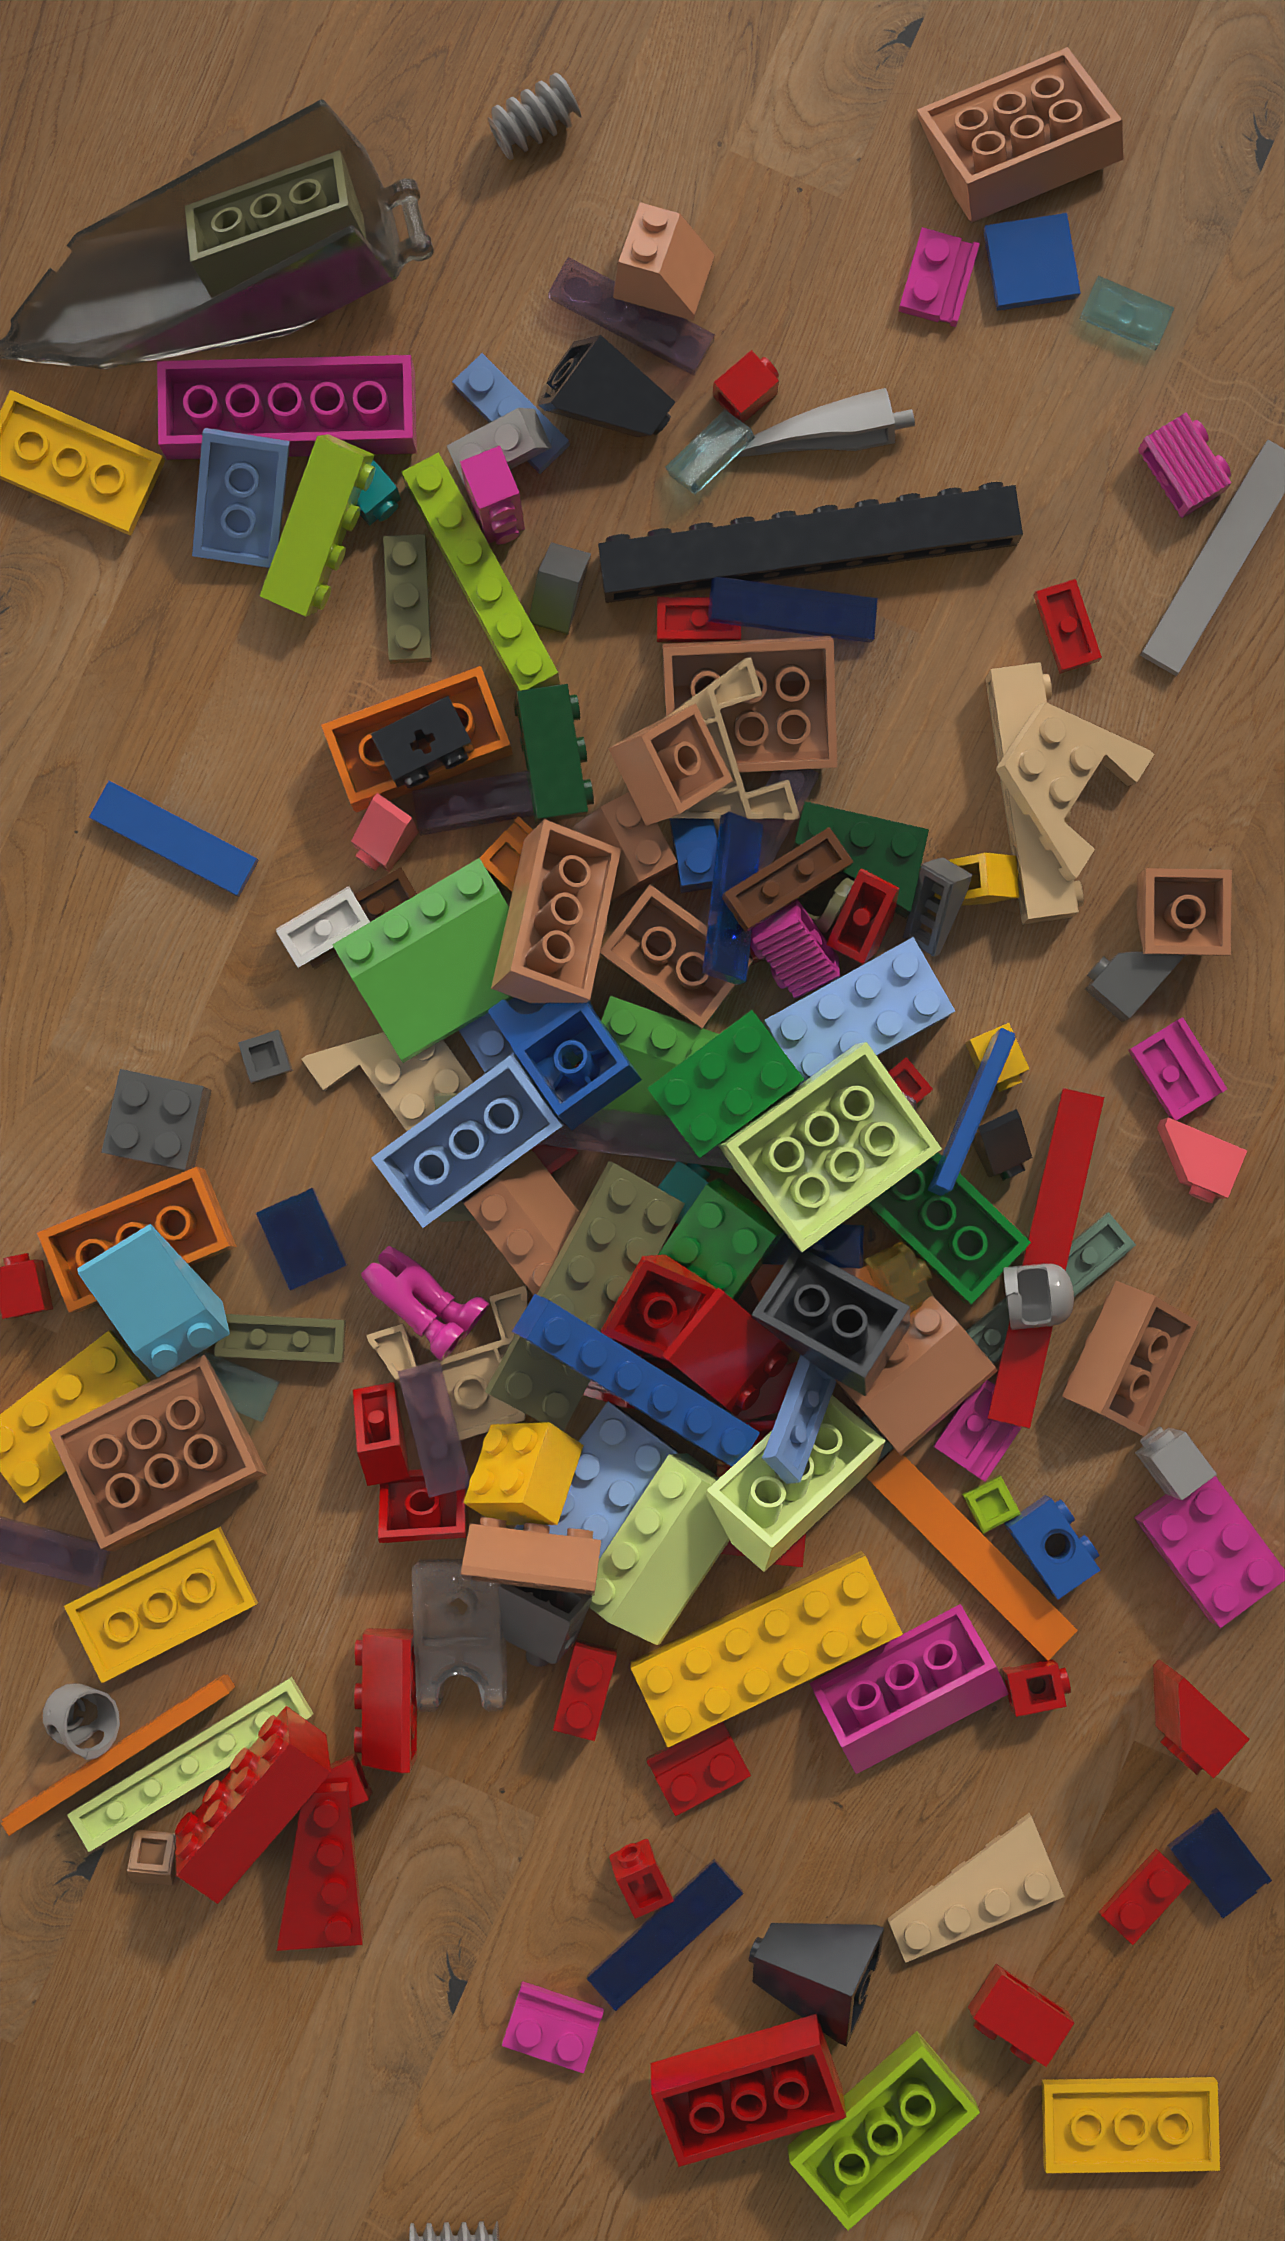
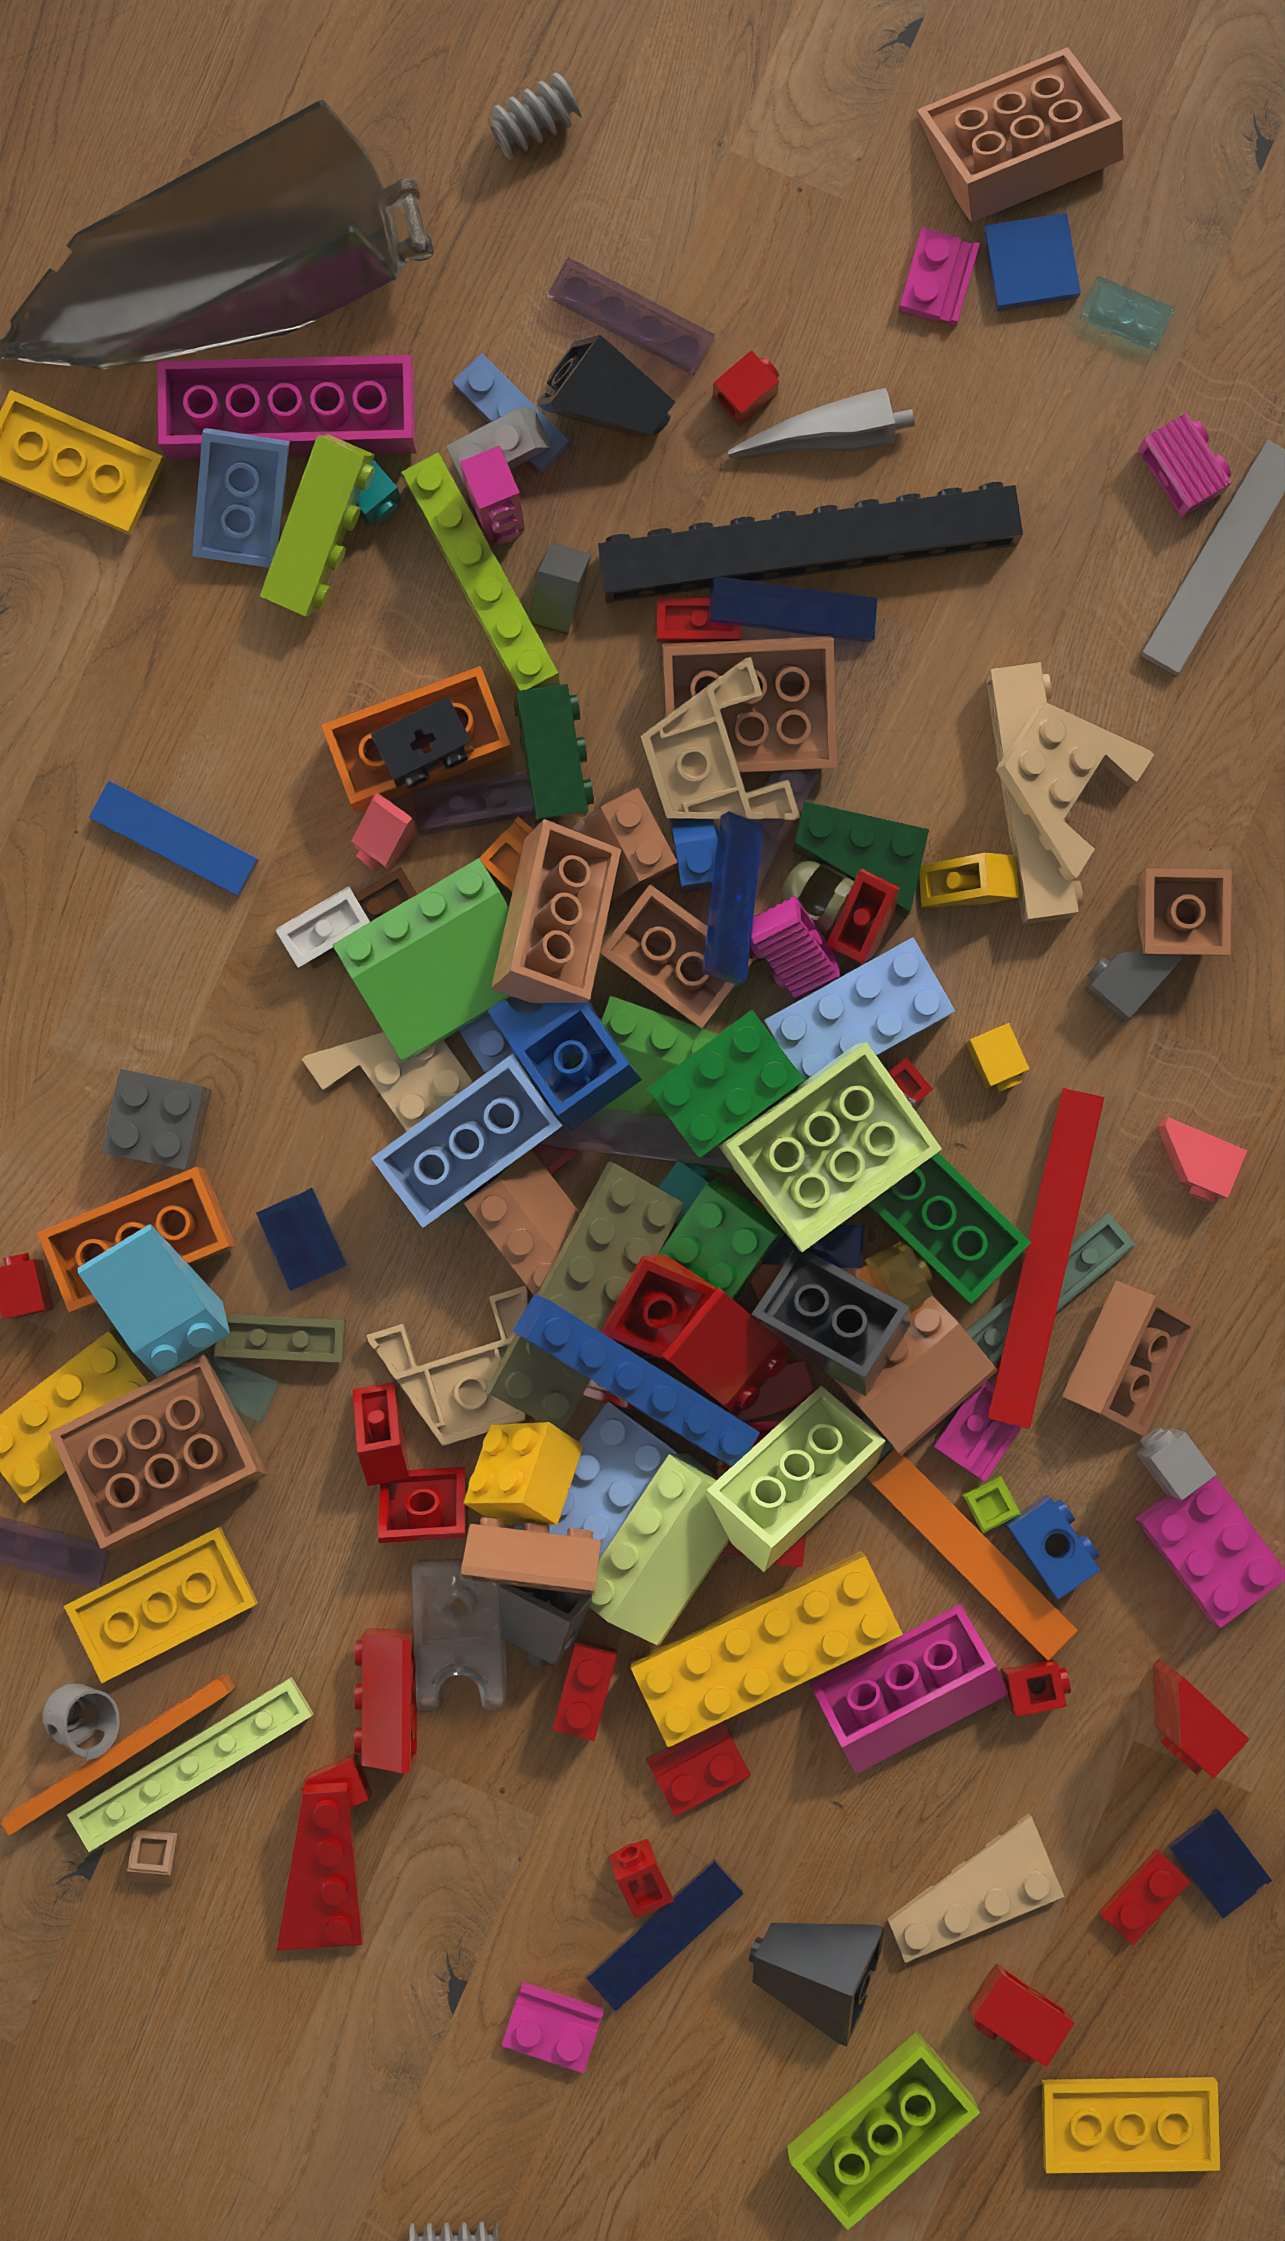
(251, 1804): red brick -> none
(265, 1056): dark grey plate -> none
(269, 220): olive slope -> none
(401, 1280): dark pink piece -> none
(407, 598): olive plate -> none
(434, 1428): plate -> none
(663, 263): nougat slope -> none
(670, 765): nougat slope -> none
(710, 452): clear light blue tile -> none
(747, 2090): red brick -> none
(787, 879): reddish brown plate -> none
(798, 1421): medium blue plate -> none
(951, 884): dark grey slope -> none
(972, 1112): blue tile -> none
(1002, 1145): black slope -> none
(1038, 1295): light grey helmet -> none
(1067, 626): red plate -> none
(1177, 1069): dark pink plate -> none

